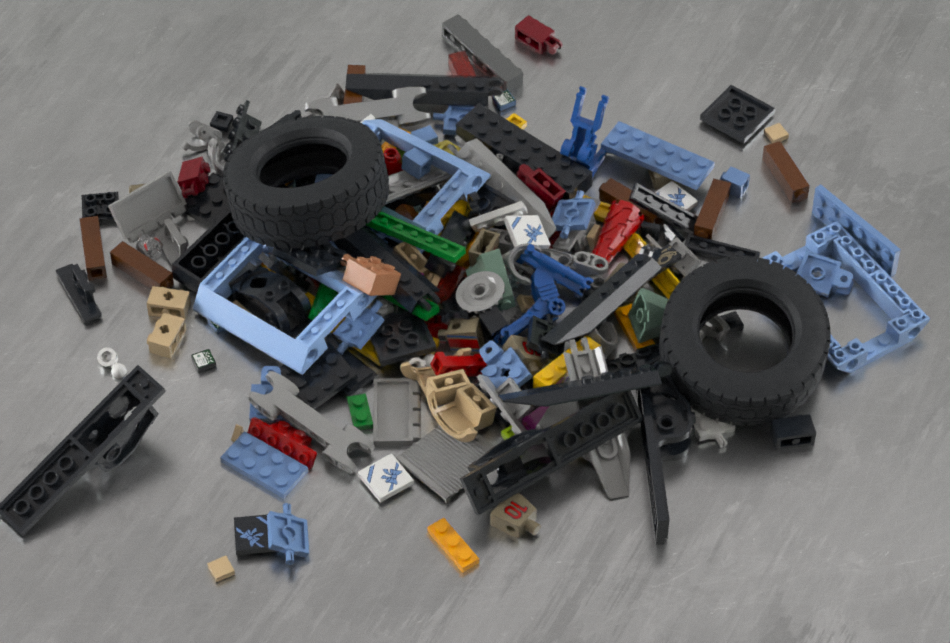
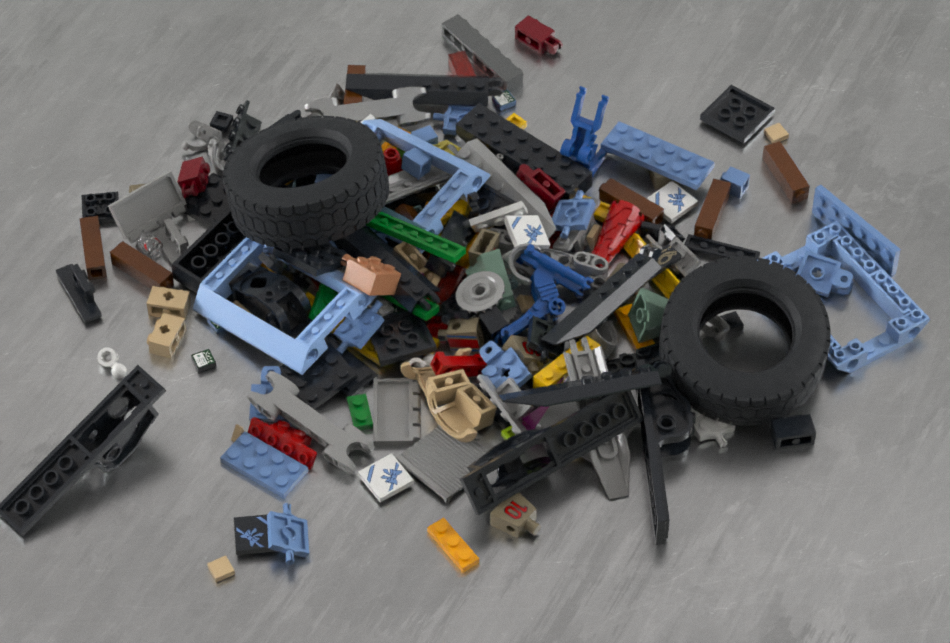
(663, 208): black tile -> none

